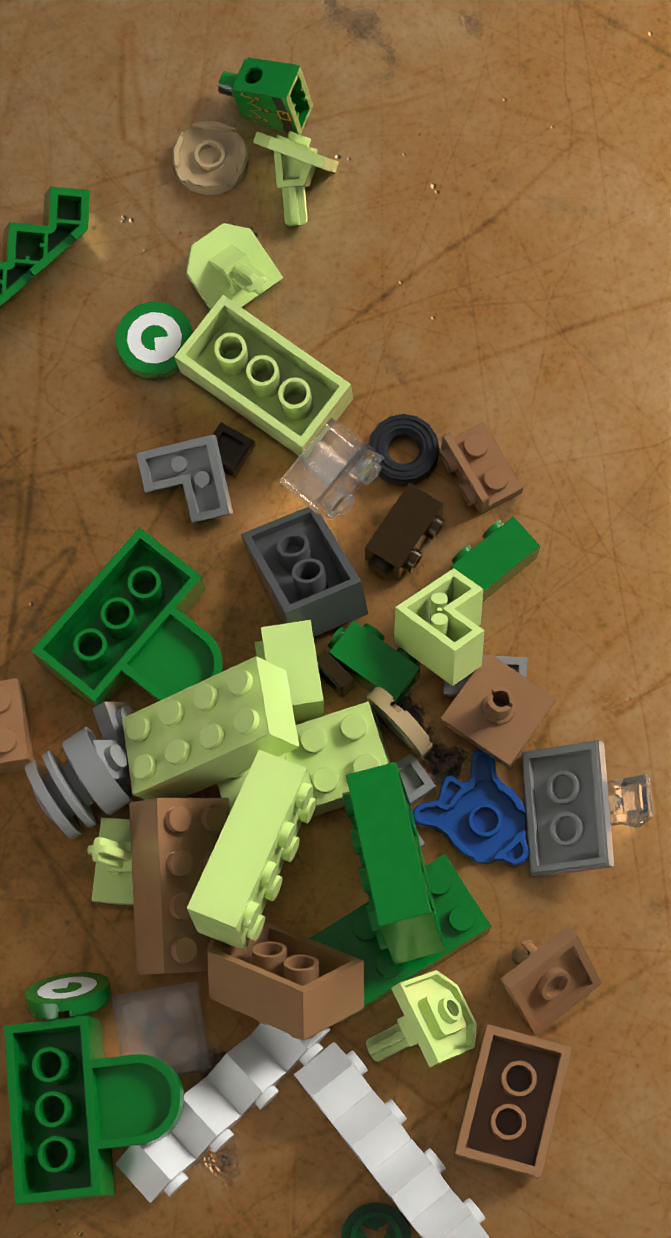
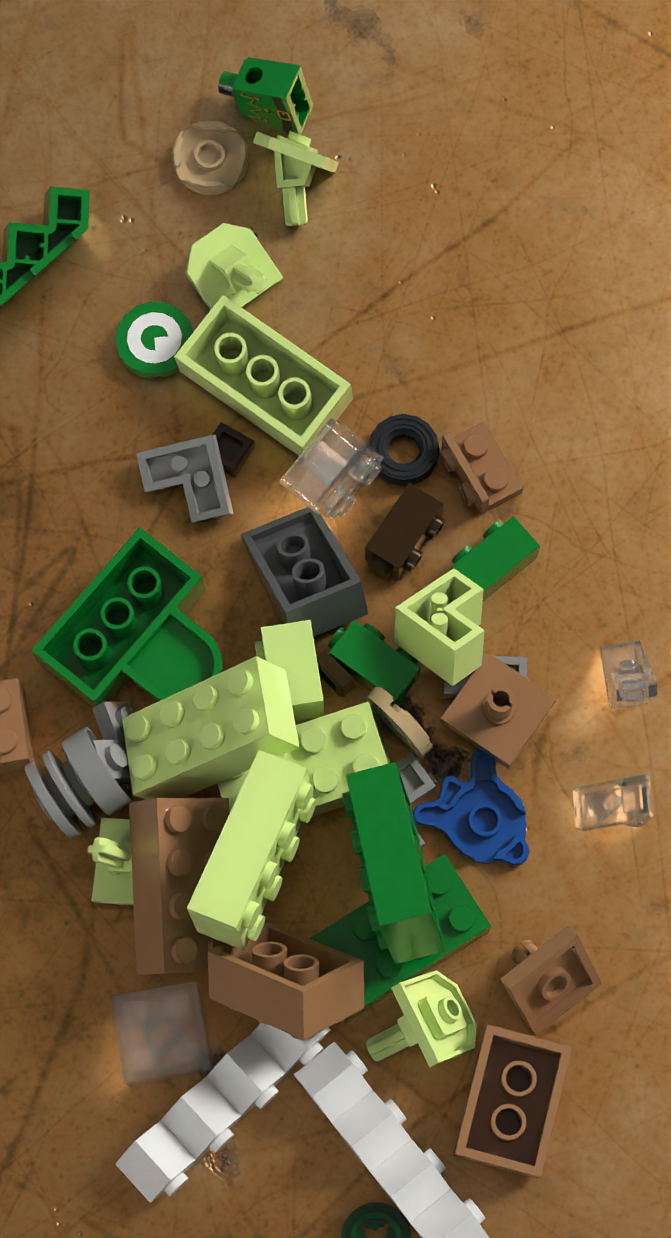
(74, 992): green tile -> none
(78, 1106): green brick -> none
(567, 809): light grey tile -> none
(627, 675): none -> clear slope

